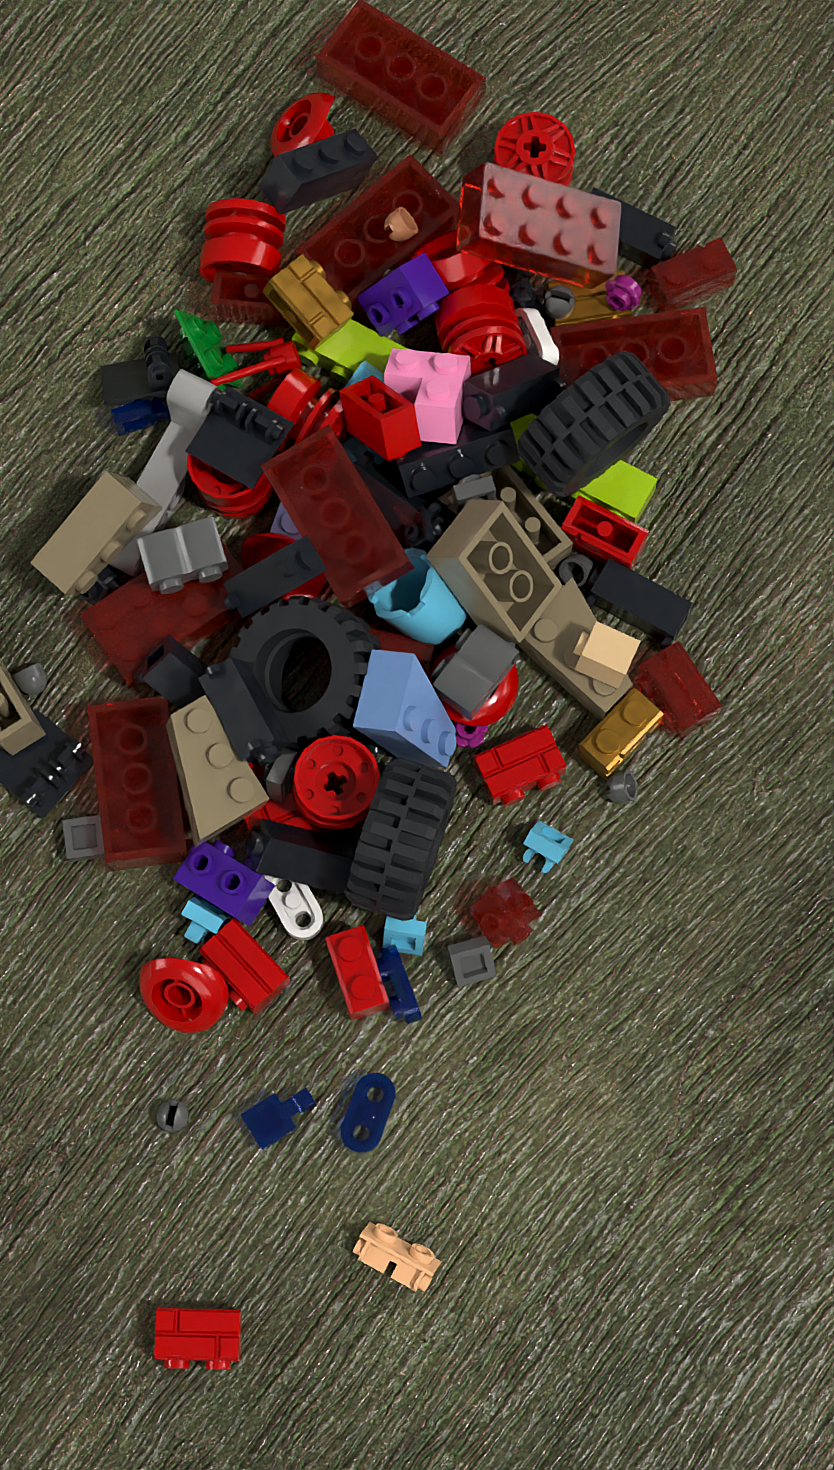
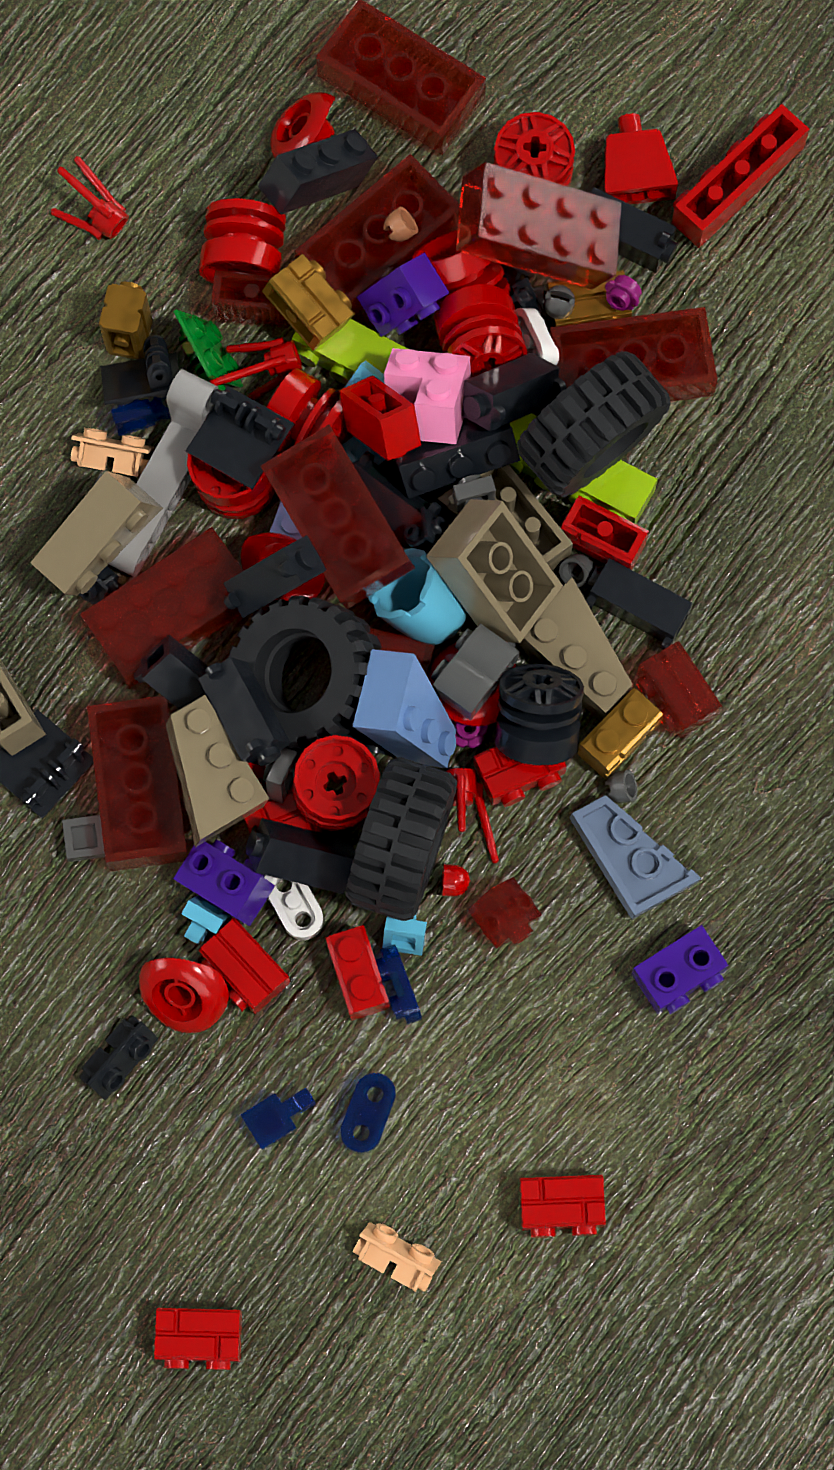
(31, 679): dark grey hinge -> none
(96, 449): none -> light nougat hinge
(106, 215): none -> red plant
(125, 320): none -> pearl gold brick
(131, 1044): none -> black hinge
(181, 1116): dark grey hinge -> none
(183, 555): dark grey brick -> none
(454, 880): none -> red hinge
(466, 791): none -> red plant
(471, 961): dark grey plate -> none
(539, 714): none -> black wheel
(547, 842): medium azure tile -> none
(562, 1204): none -> red brick
(605, 654): tan brick -> none
(631, 861): none -> sand blue wing
(638, 164): none -> red torso
(680, 970): none -> dark purple brick
(692, 276): clear red brick -> none
(739, 175): none -> red brick

